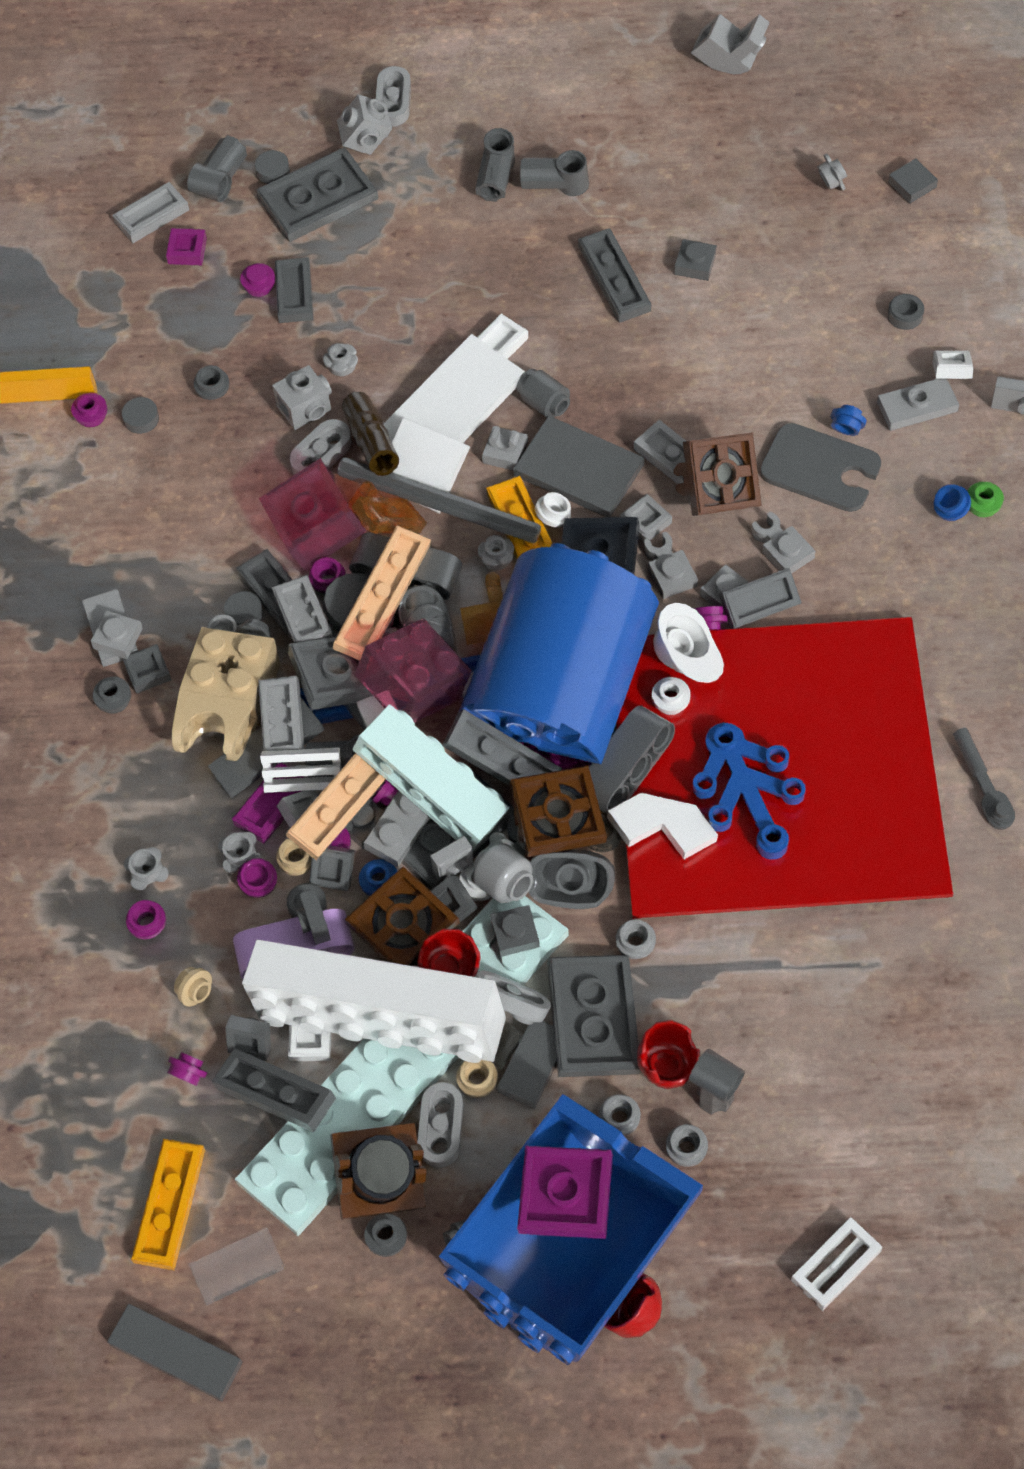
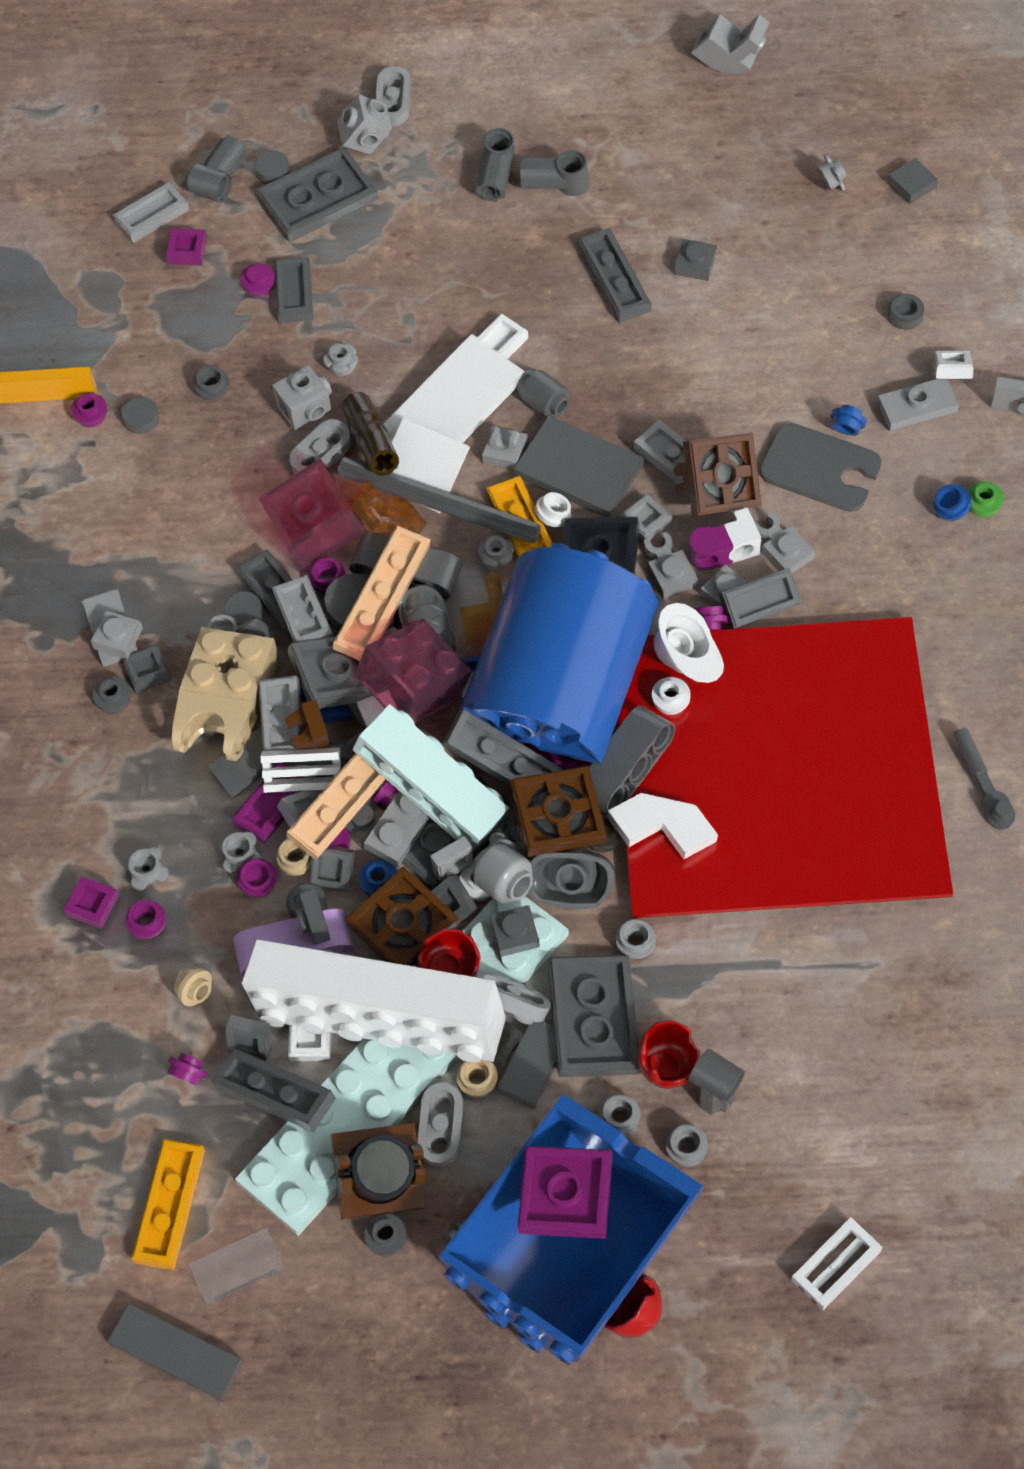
(91, 902): none -> magenta plate
(308, 717): none -> reddish brown tile
(726, 543): none -> leg
(747, 782): blue plant -> none

